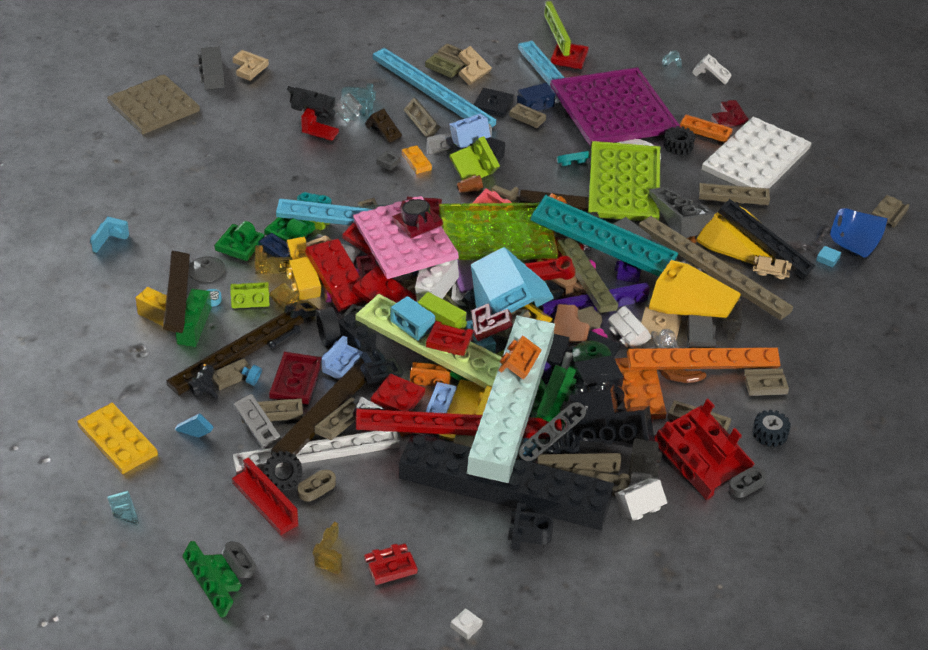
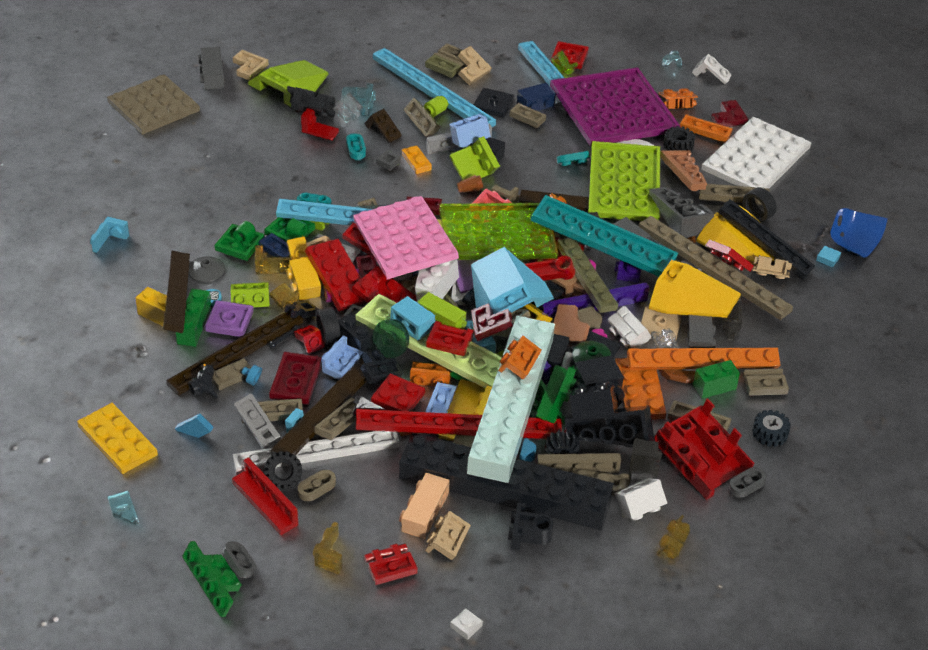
(229, 318): none -> medium lavender plate
(293, 419): none -> medium azure tile
(294, 74): none -> lime wedge
(311, 338): none -> red bracket
(356, 146): none -> teal plate
(391, 338): none -> clear green tile
(416, 217): piece -> none
(424, 505): none -> light nougat brick
(436, 105): none -> lime brick
(448, 535): none -> tan bracket
(553, 433): dark grey beam -> none
(557, 28): lime tile -> none
(561, 63): none -> clear neon green bracket
(669, 542): none -> clear yellow hinge
(683, 96): none -> orange hinge
(683, 166): none -> nougat wing
(716, 379): none -> green brick
(729, 256): none -> red plate
(767, 201): none -> black tyre
(891, 209): dark tan plate -> none

